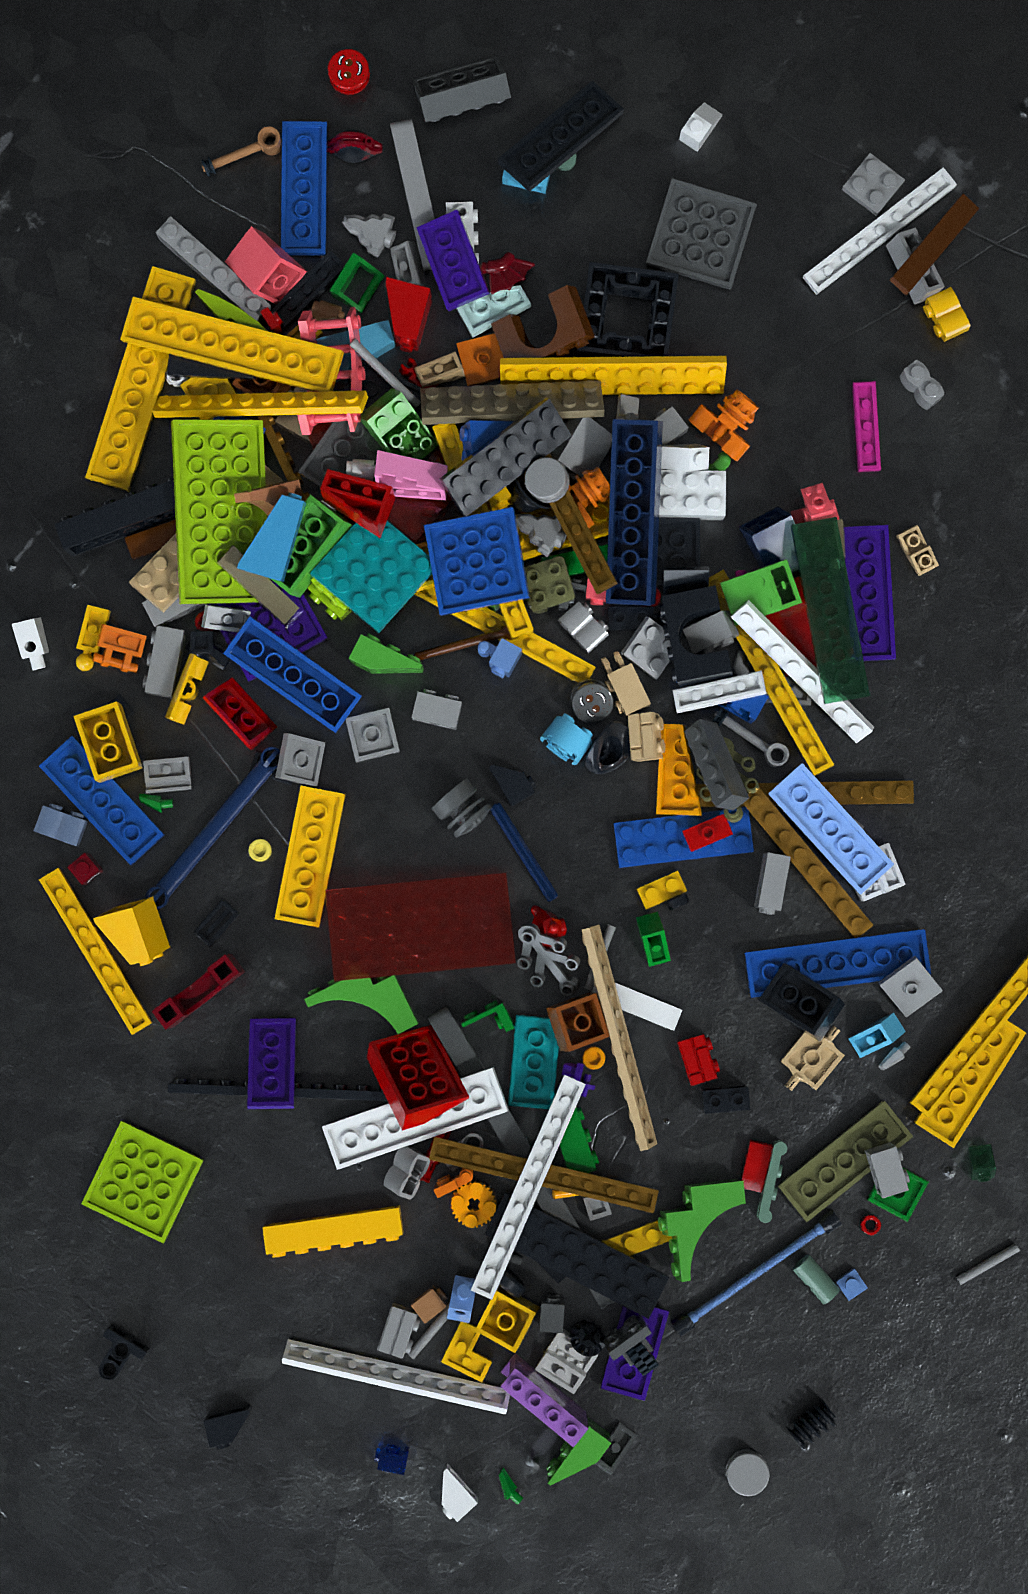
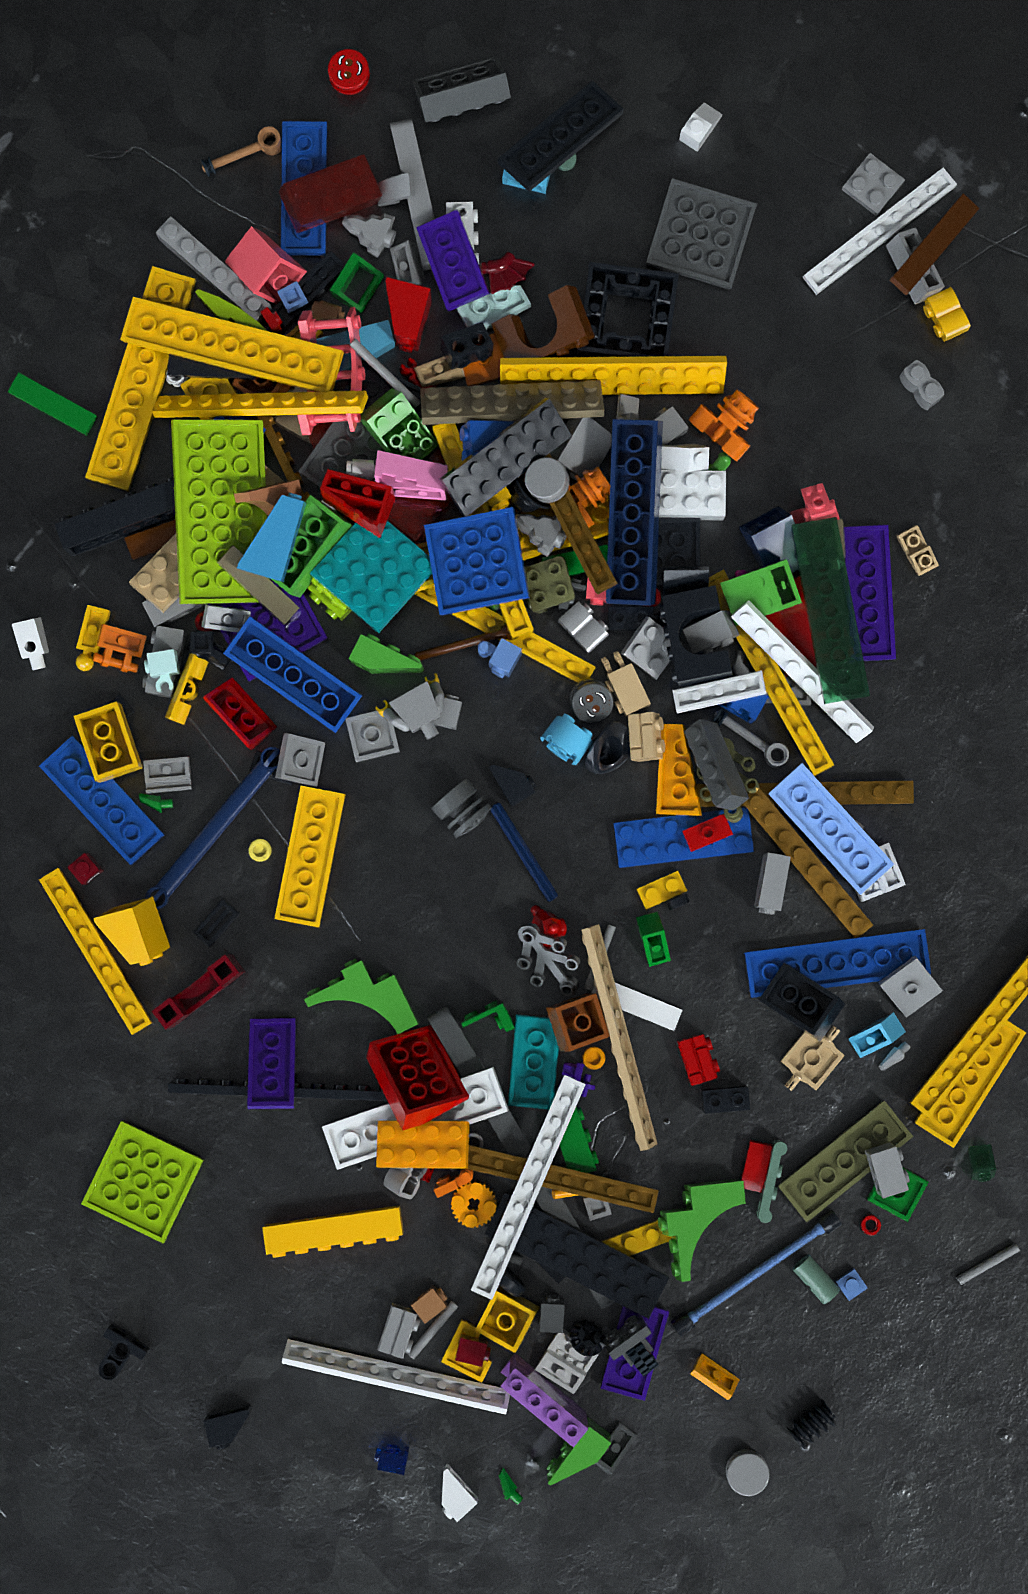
(52, 404): none -> green tile
(60, 825): sand blue brick -> none
(162, 666): none -> light aqua brick
(292, 297): none -> medium blue plate
(330, 193): none -> clear red brick
(353, 146): dark red hat -> none
(396, 189): none -> light grey slope
(416, 708): none -> light grey torso
(420, 927): clear red plate -> none
(424, 1146): none -> light orange plate
(461, 1299): medium blue torso -> none
(465, 342): none -> black brick
(472, 1350): none -> dark red brick
(714, 1376): none -> light orange plate
(866, 426): dark pink tile -> none

